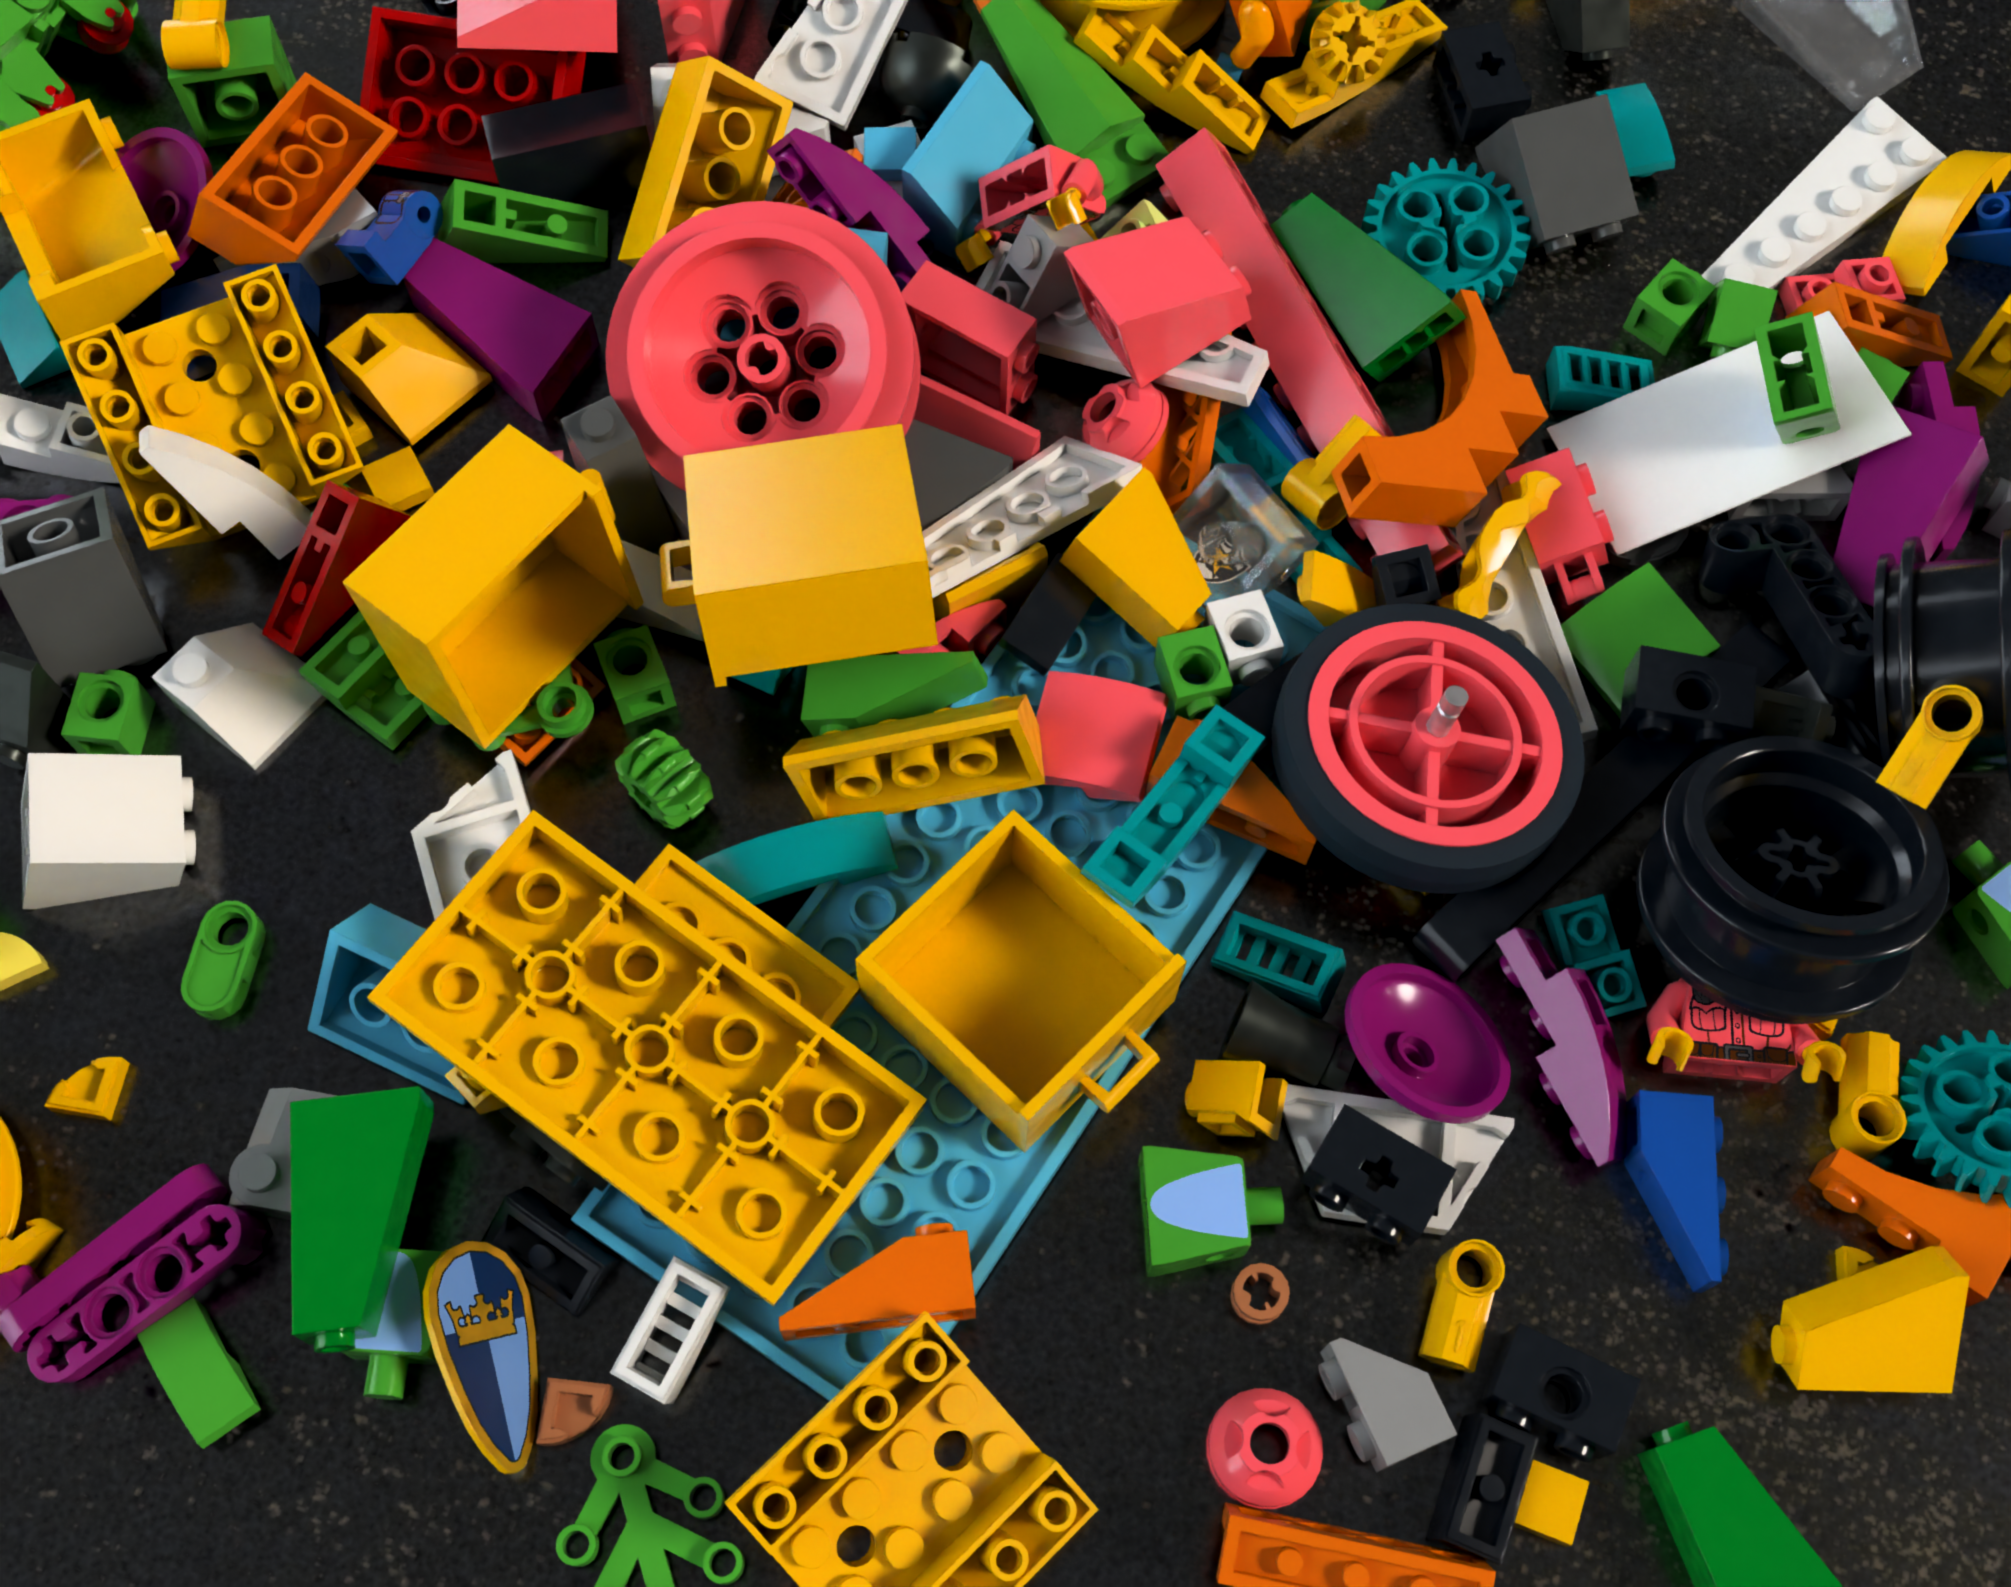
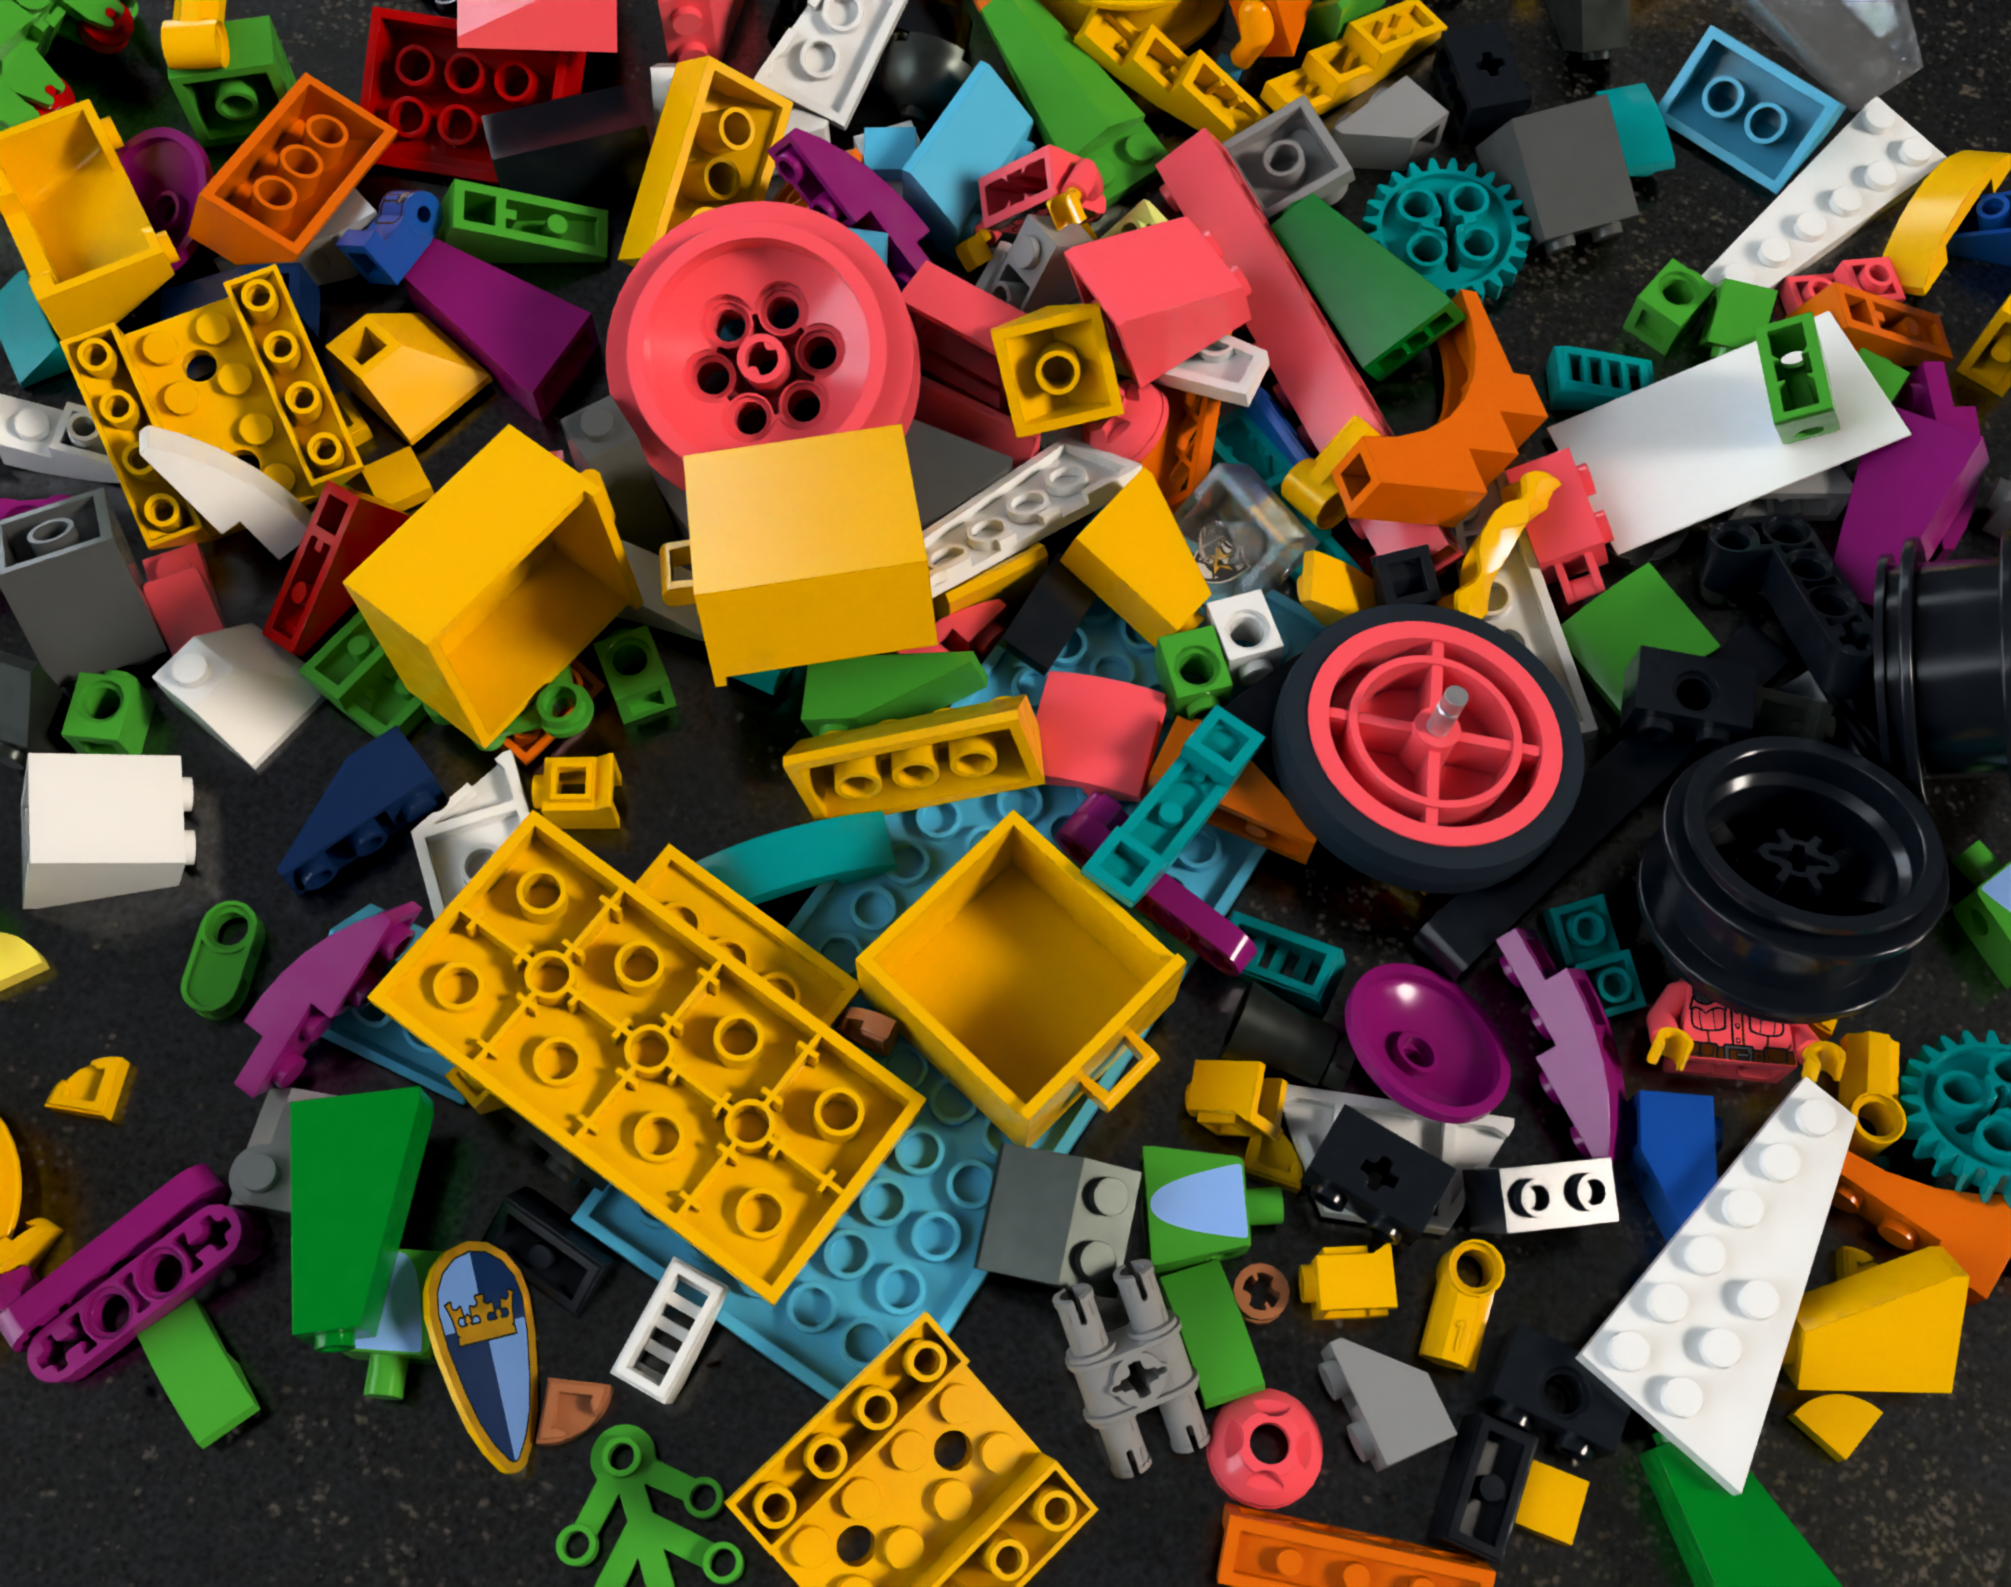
(182, 595): none -> coral slope
(317, 989): none -> magenta slope
(364, 804): none -> dark blue slope
(578, 811): none -> yellow window
(664, 779): bright green gear -> none
(868, 1029): none -> nougat tile
(893, 1288): orange slope -> none
(1057, 368): none -> yellow slope
(1057, 1219): none -> pearl dark grey slope
(1103, 1373): none -> light grey pin
(1167, 901): none -> magenta beam
(1213, 1333): none -> bright green slope
(1273, 1161): none -> yellow tile
(1290, 158): none -> light grey slope
(1331, 53): yellow gear -> none
(1349, 1283): none -> yellow window
(1392, 128): none -> light grey slope
(1540, 1195): none -> brick
(1717, 1306): none -> white wing
(1748, 110): none -> medium azure slope
(1835, 1422): none -> yellow tile
(1927, 751): yellow piece -> none

